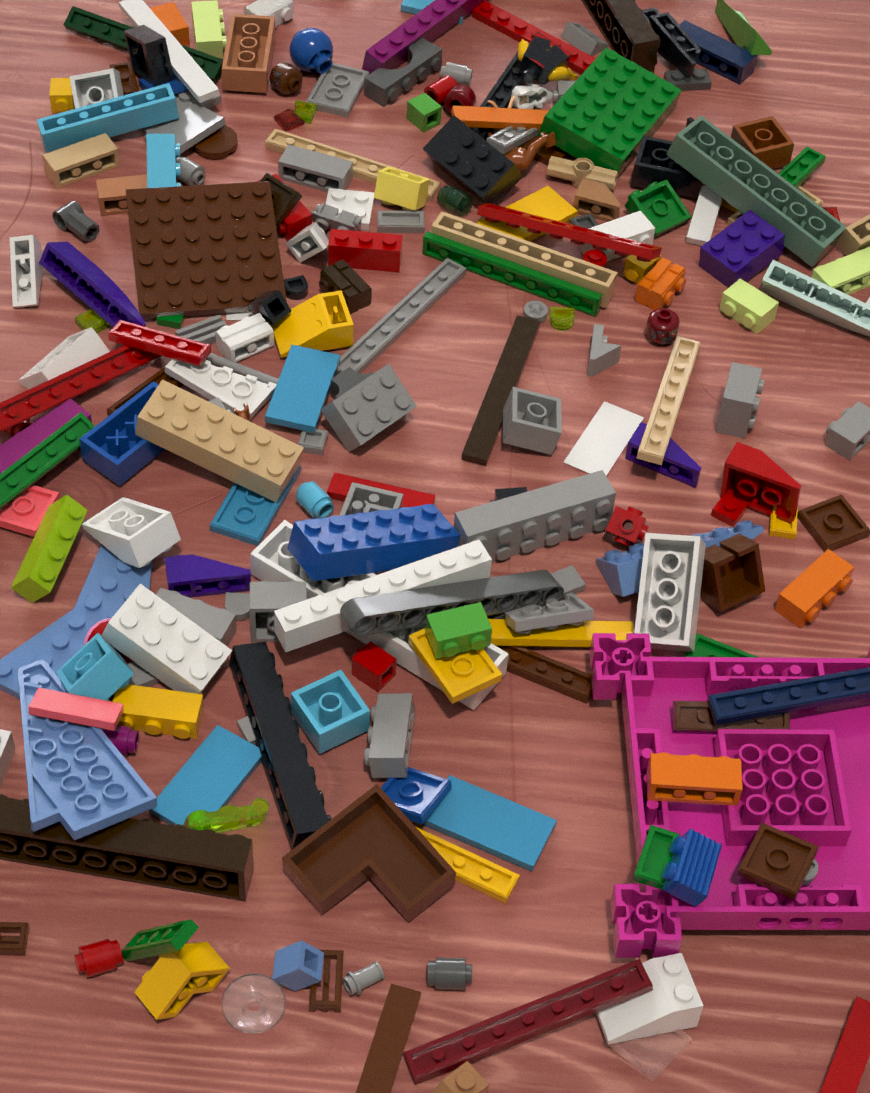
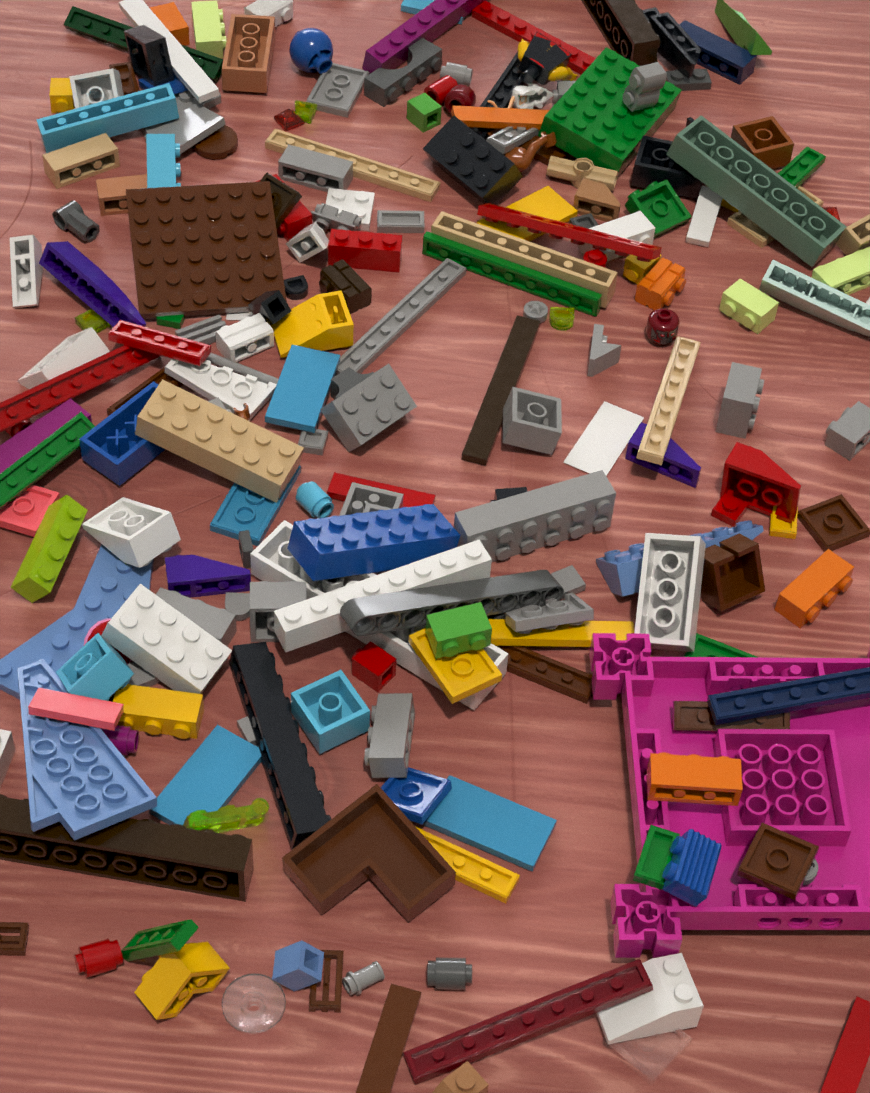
(191, 172): light grey brick -> none
(245, 548): none -> dark grey tile
(286, 78): reddish brown head -> none
(401, 188): light yellow brick -> none
(454, 200): clear green brick -> none
(583, 38): light grey slope -> none
(620, 518): red brick -> none
(644, 86): none -> light grey brick
(741, 249): dark purple brick -> none

